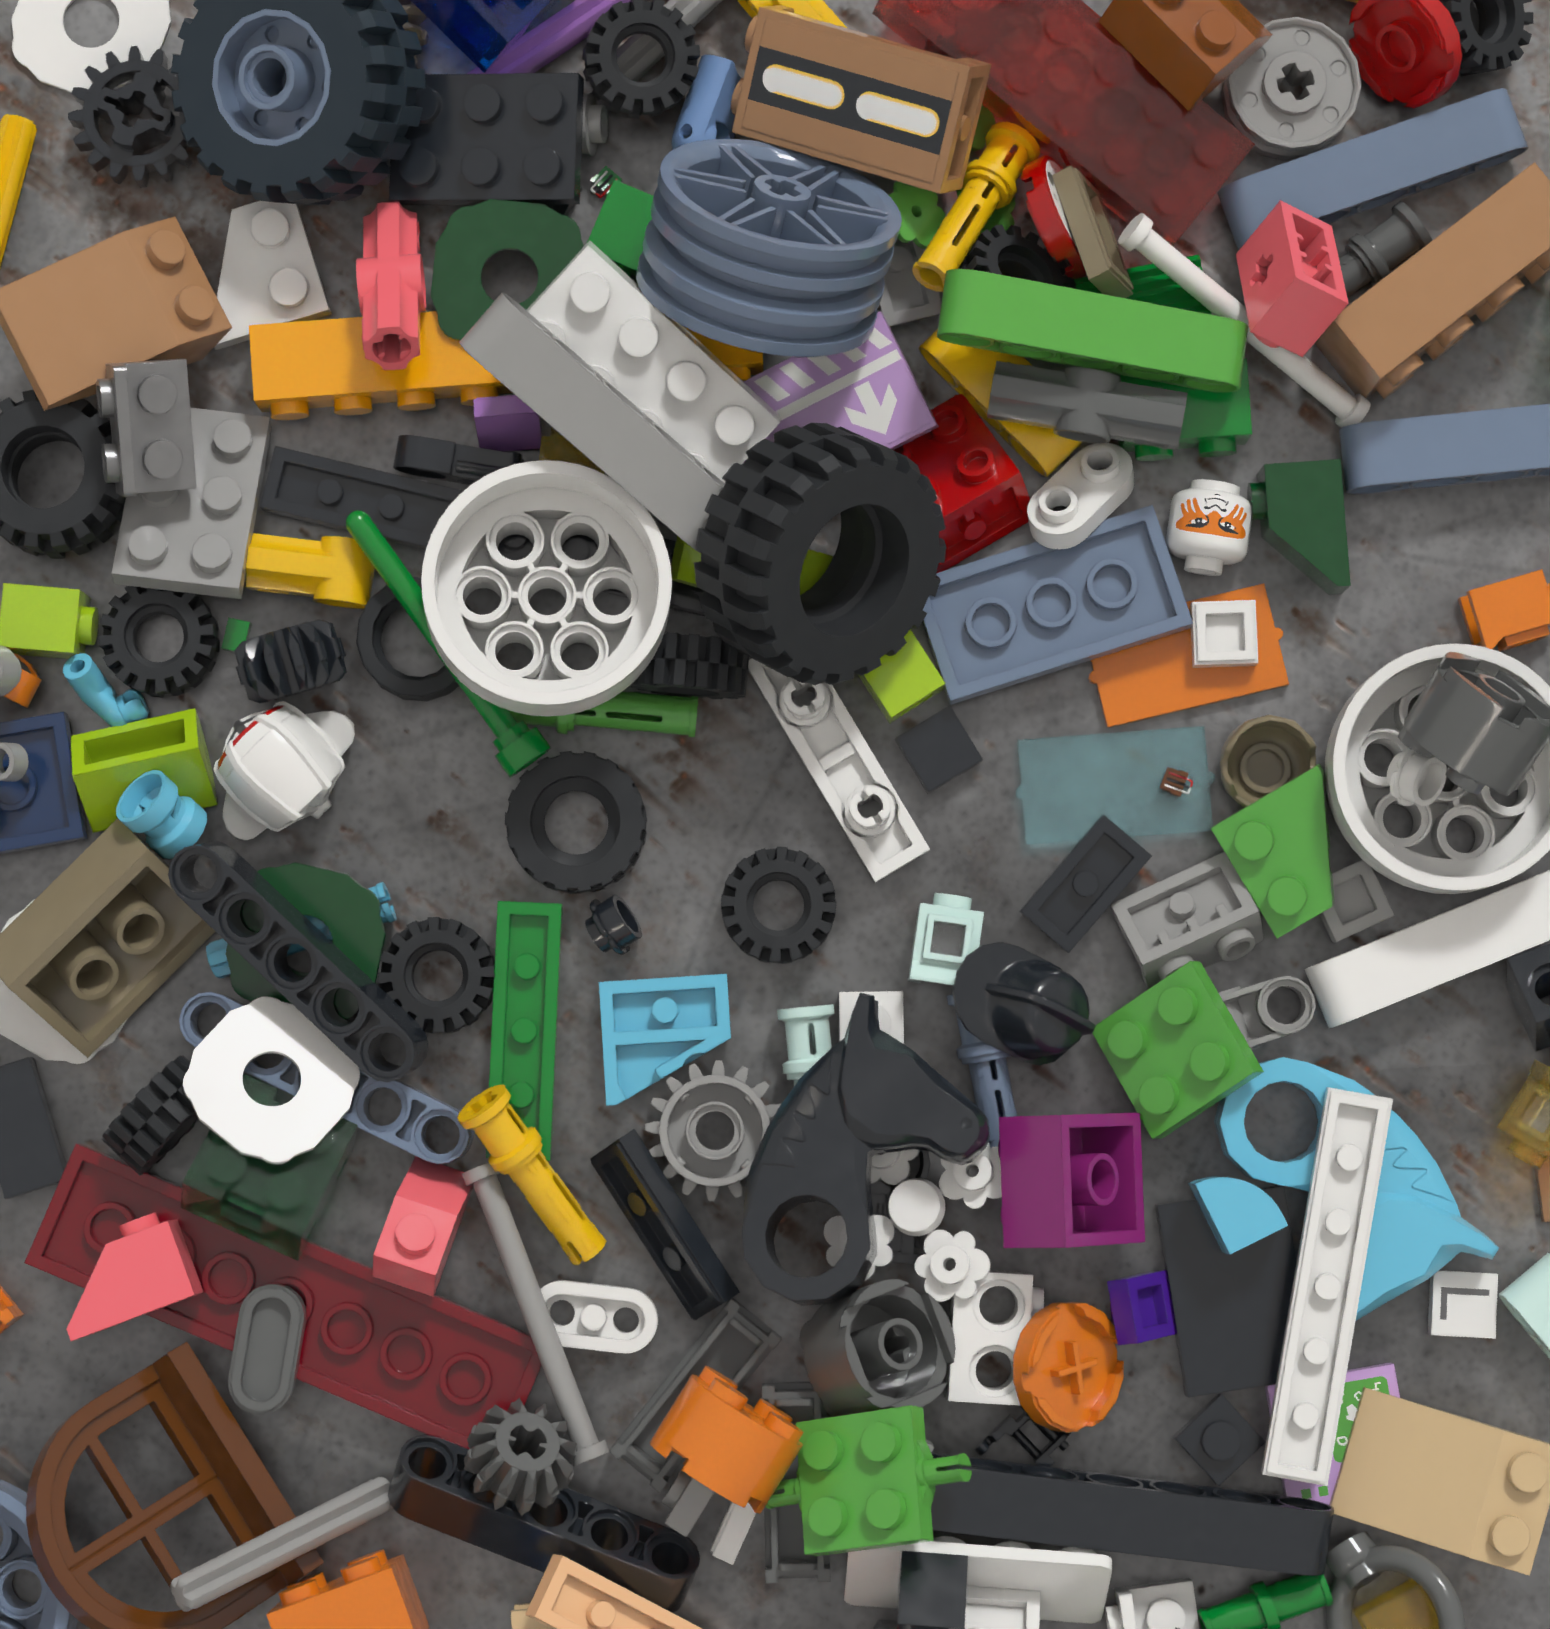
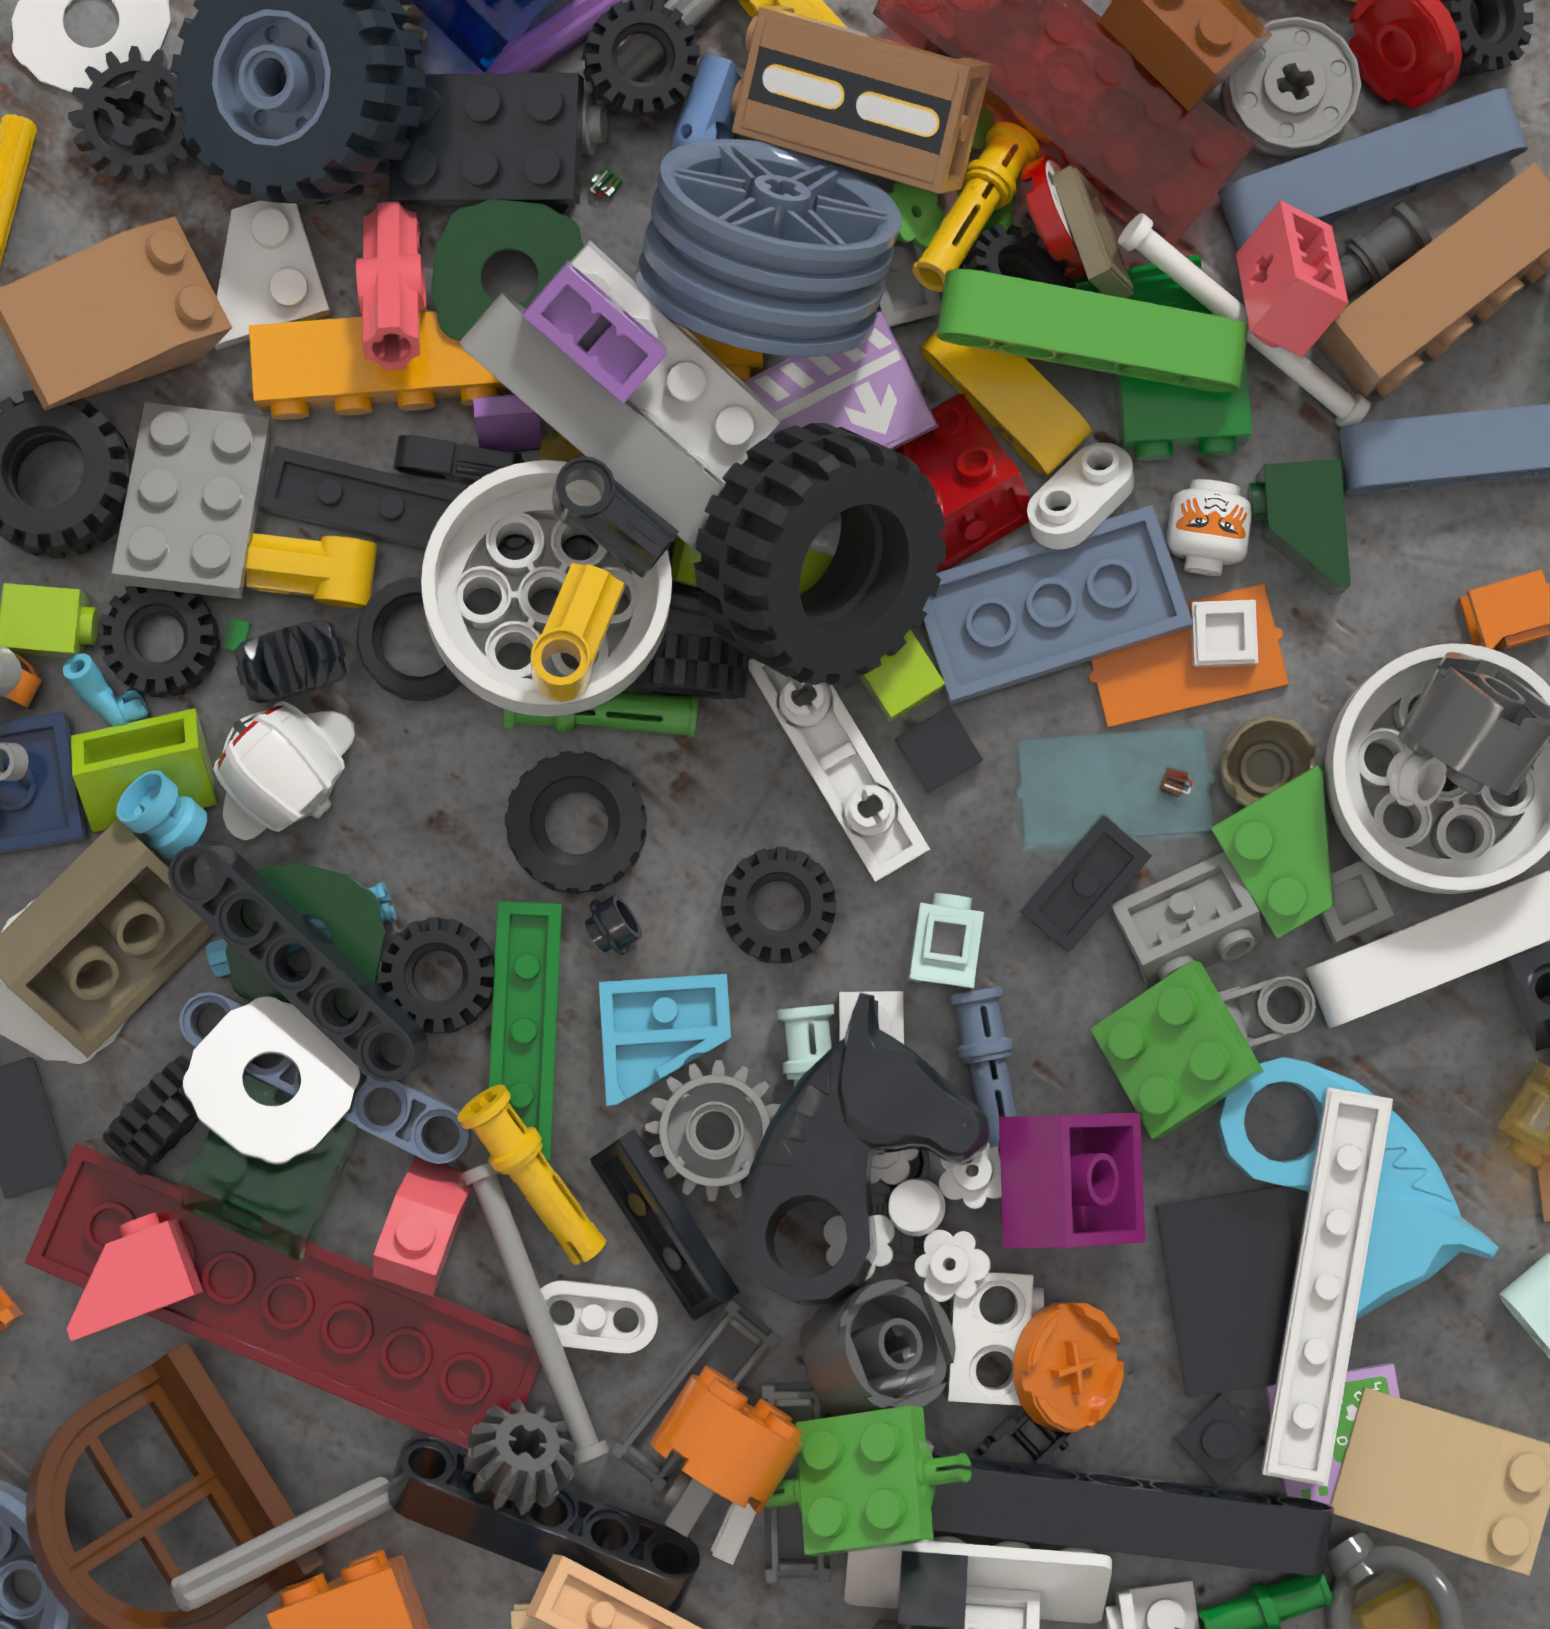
(148, 426): flat silver bracket -> none
(267, 1349): dark grey tile -> none
(514, 741): green piece -> none
(576, 628): none -> yellow piece
(595, 332): none -> medium lavender brick
(616, 521): none -> black piece
(622, 226): green brick -> none
(1020, 1003): black piece -> none
(1087, 405): dark grey piece -> none
(1142, 1307): dark purple plate -> none
(1237, 1211): medium azure brick -> none
(1463, 1304): white tile -> none

